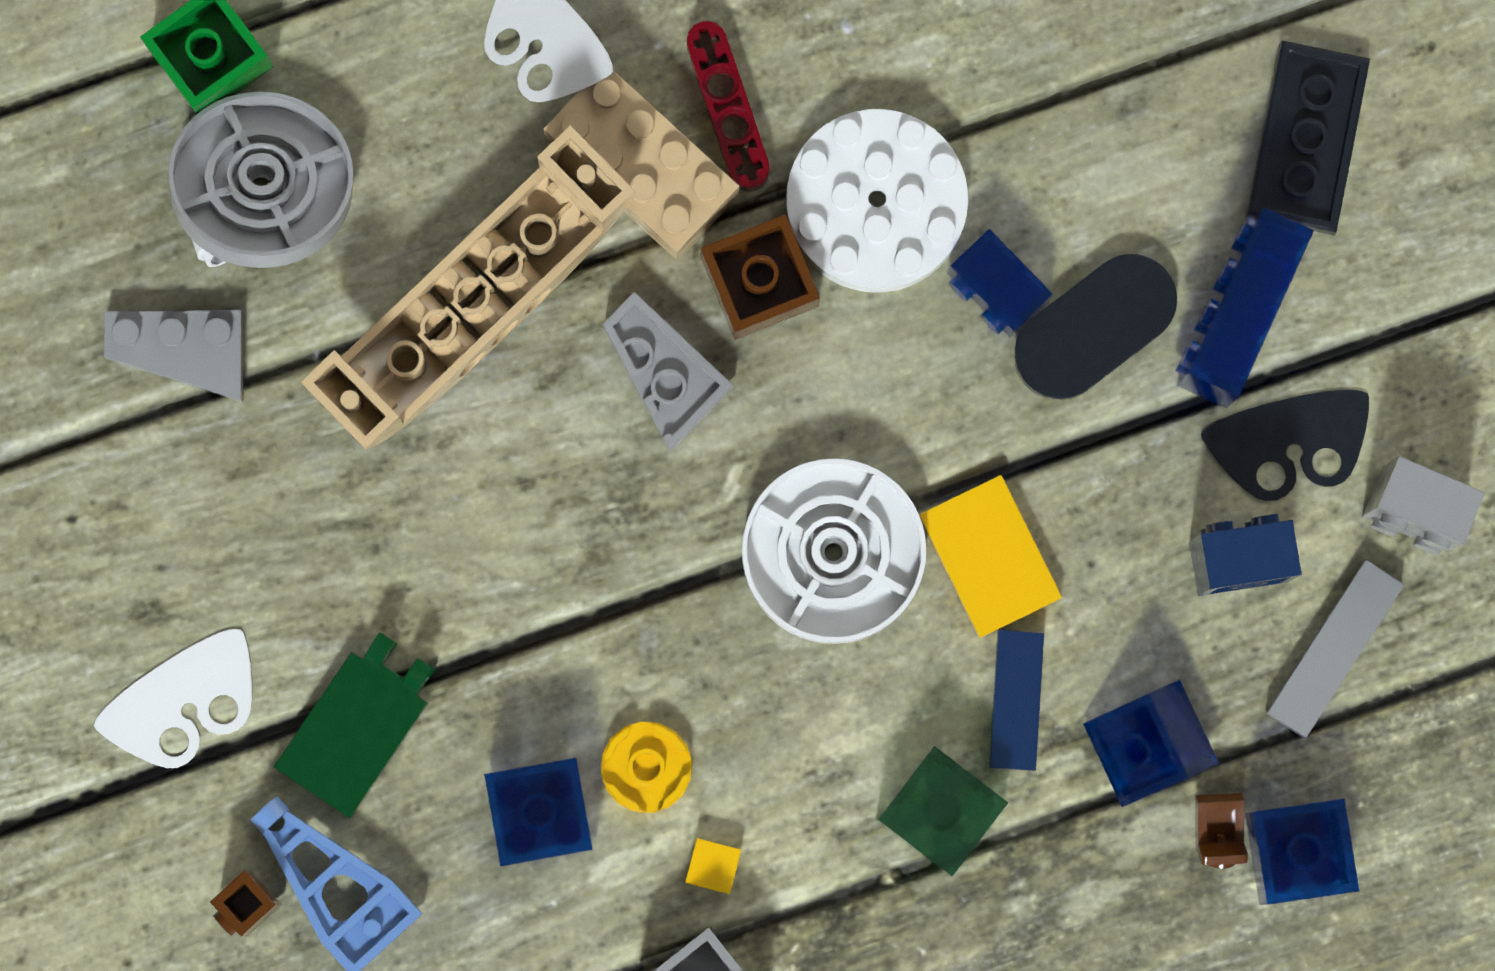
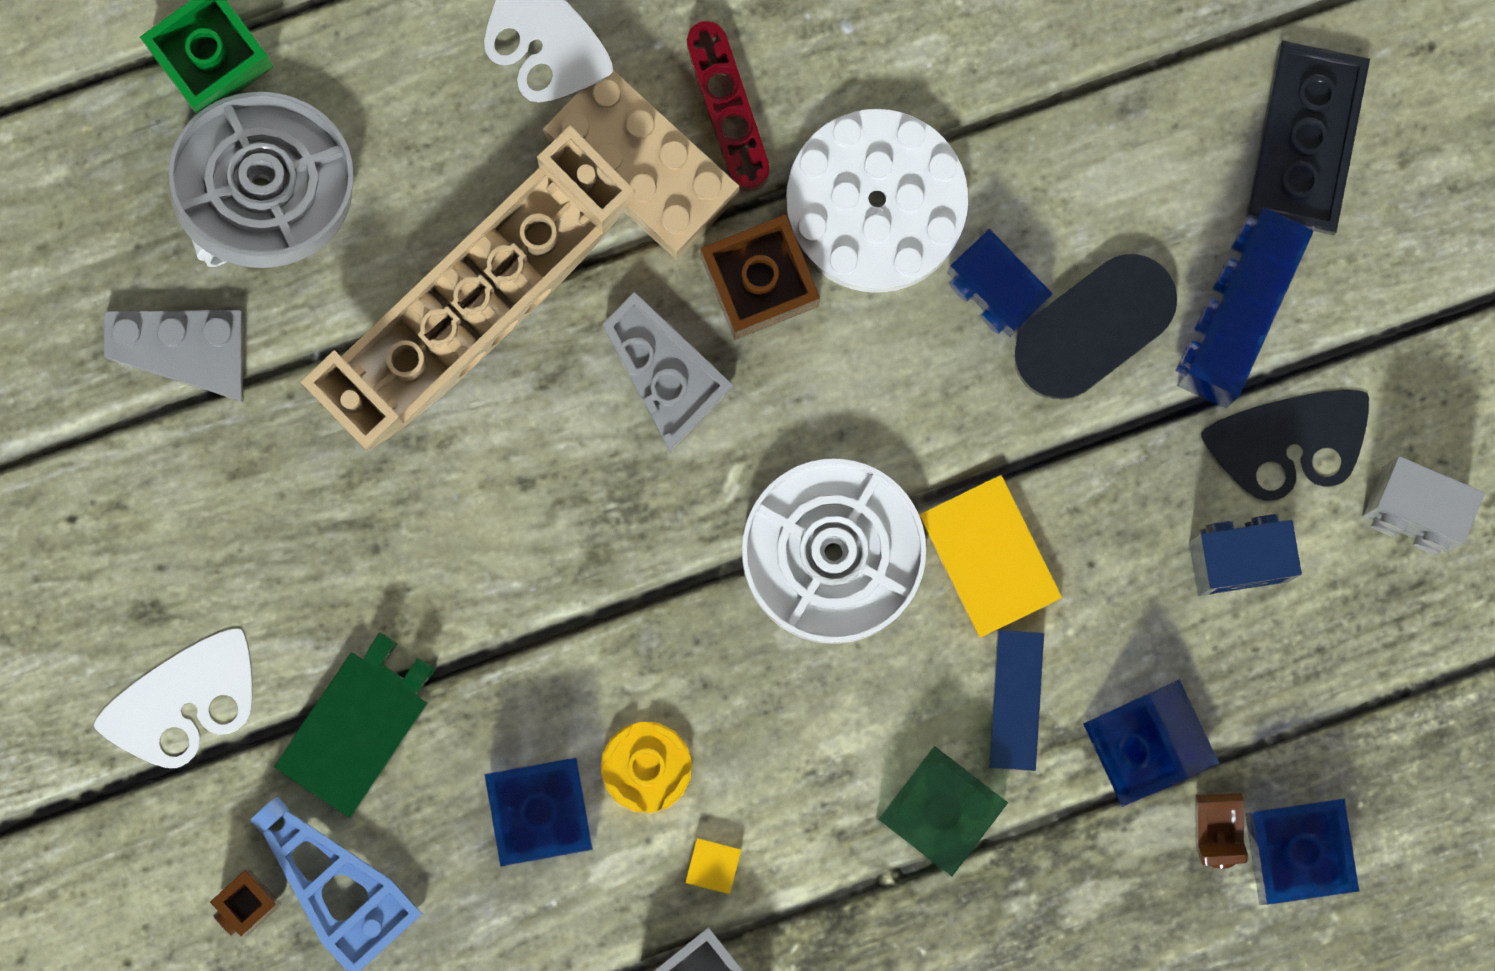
(1334, 649): light grey tile -> none

